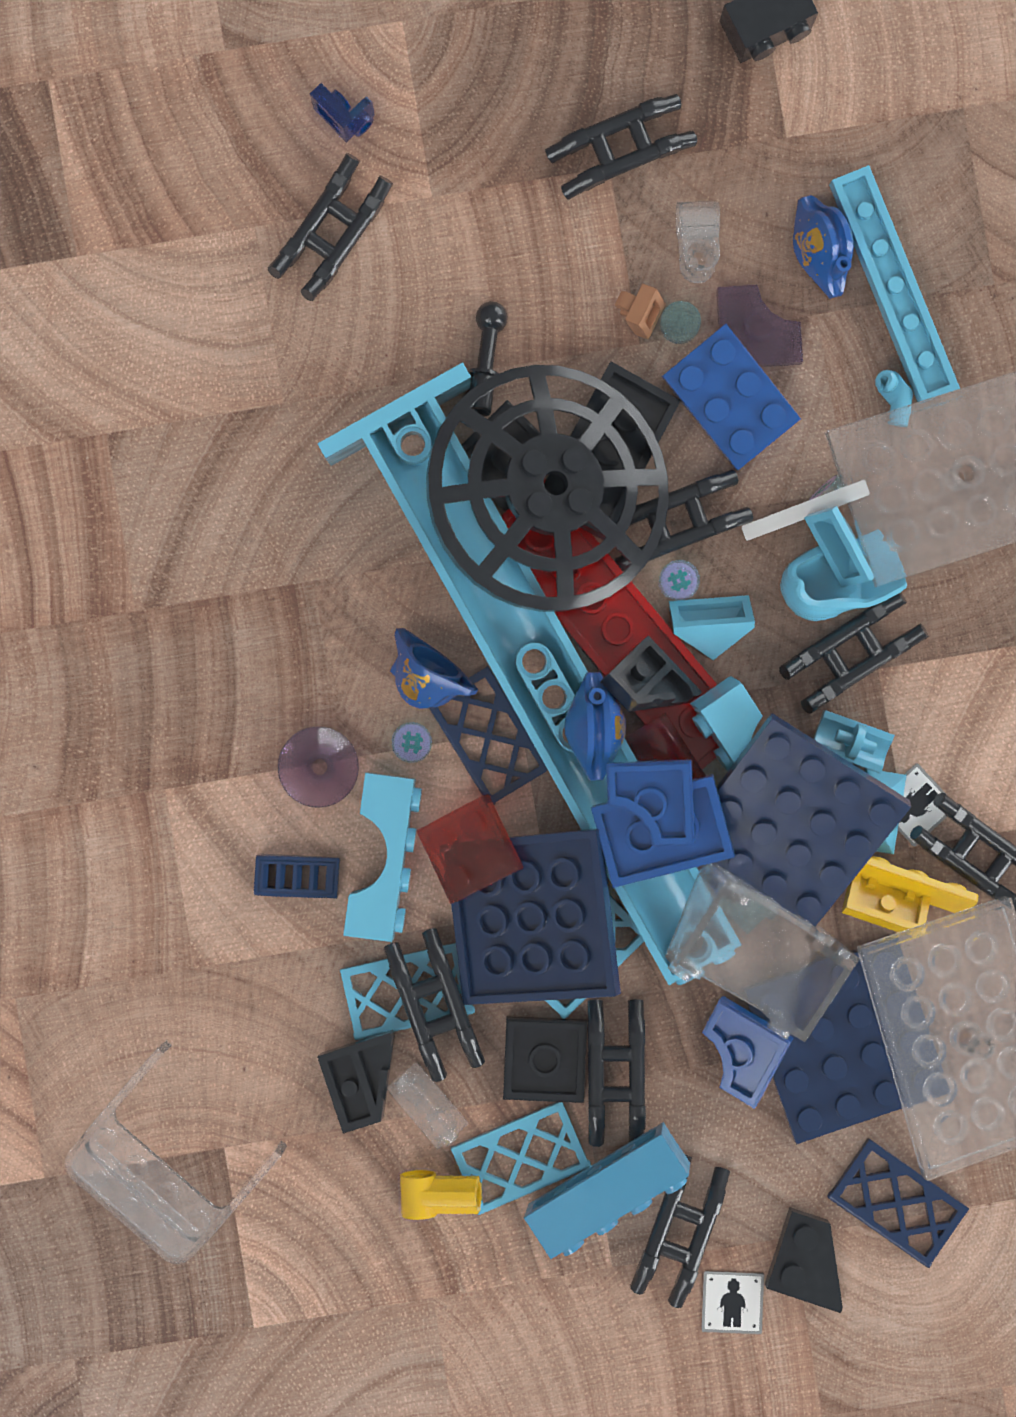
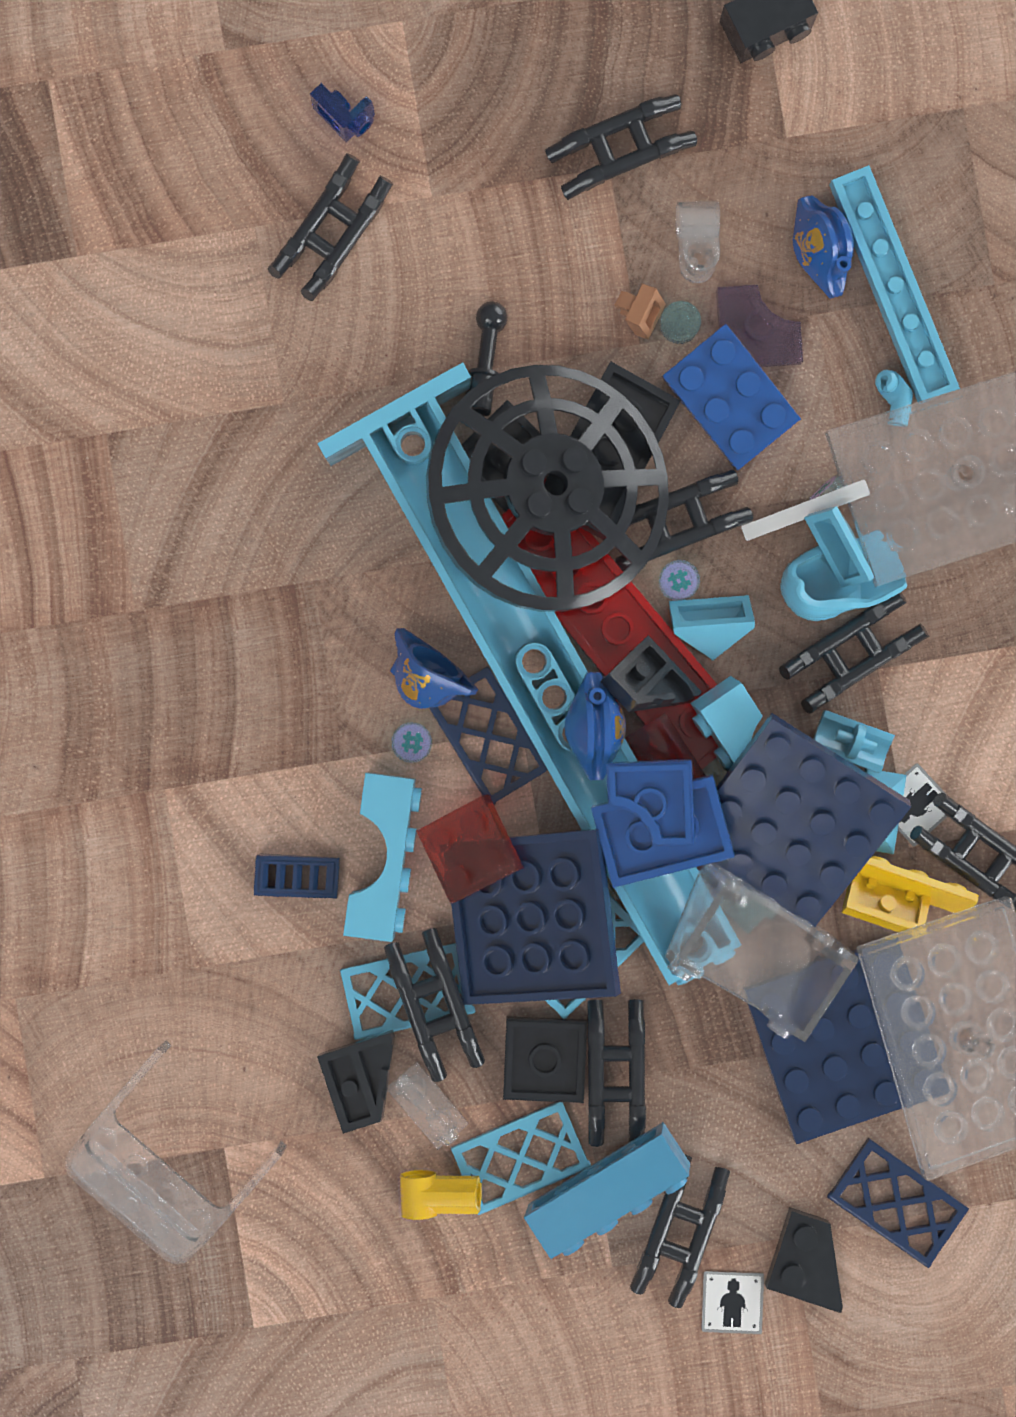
(297, 771): dish -> none
(747, 1050): tile -> none

